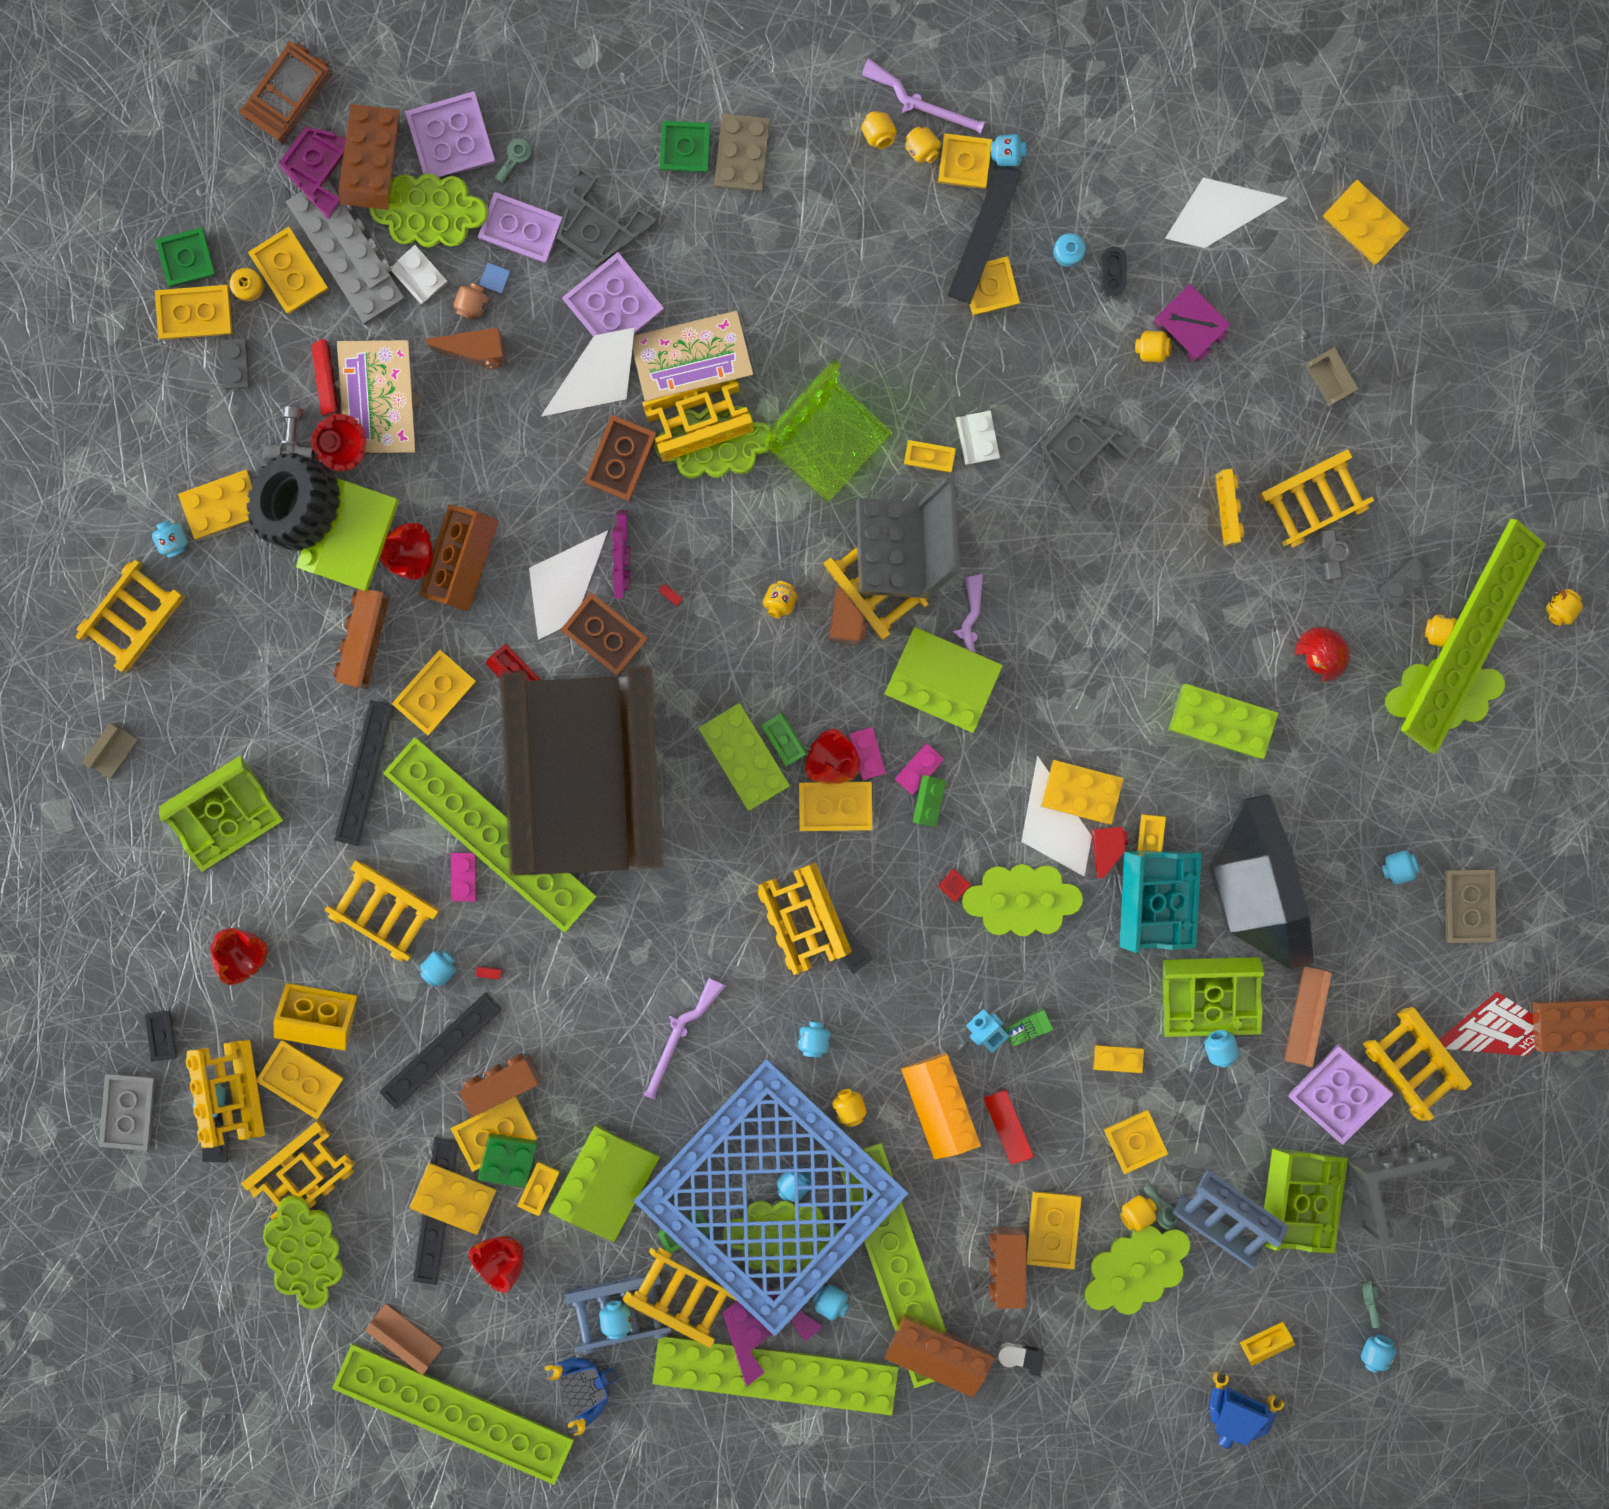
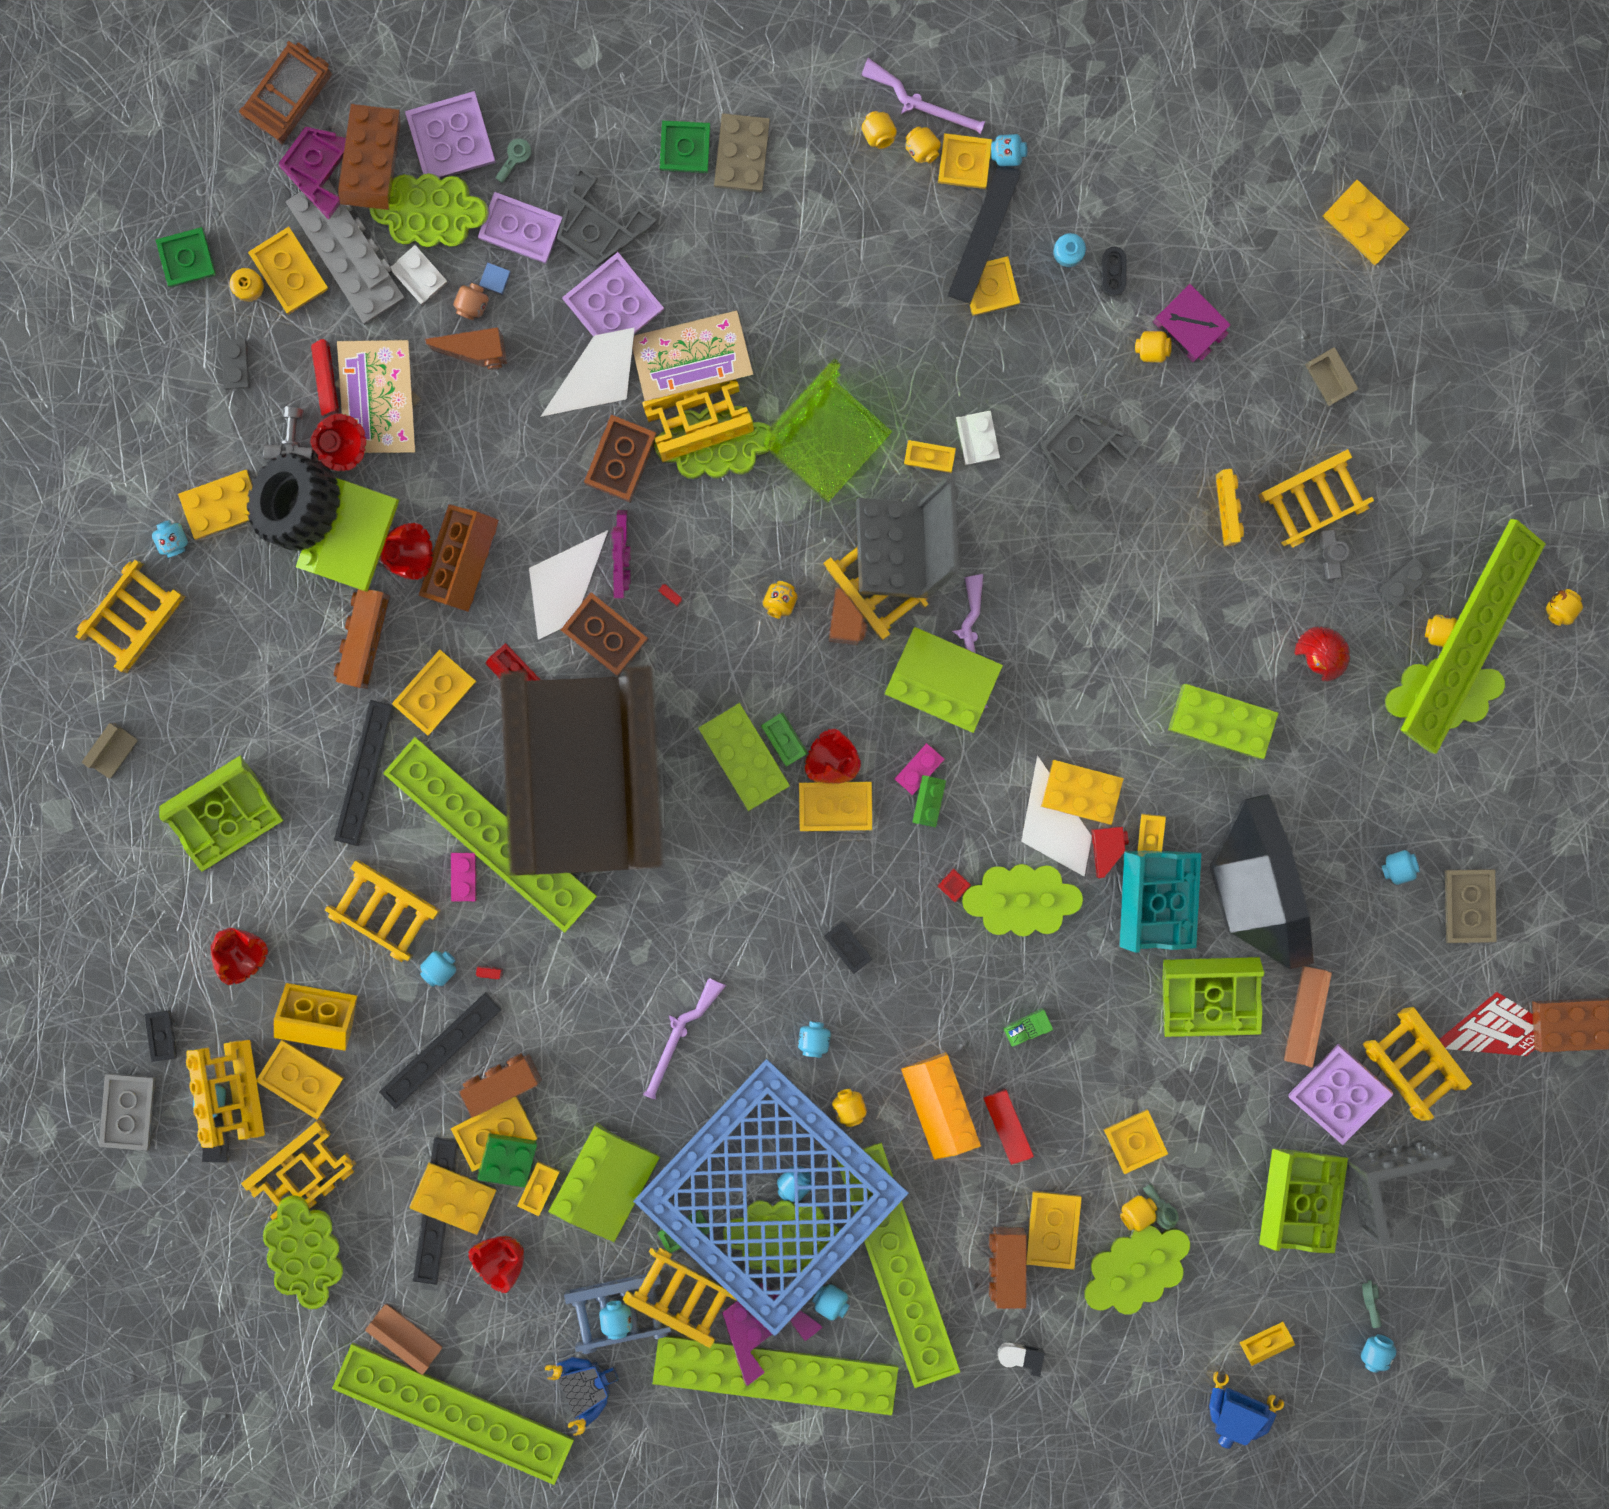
(193, 312): yellow plate -> none
(822, 913): yellow fence -> none
(868, 752): dark pink plate -> none
(939, 1355): dark orange slope -> none
(987, 1031): medium azure brick -> none
(1118, 1059): yellow plate -> none
(1217, 211): white sticker -> none
(1221, 1048): medium azure head -> none
(1240, 1208): sand blue fence -> none

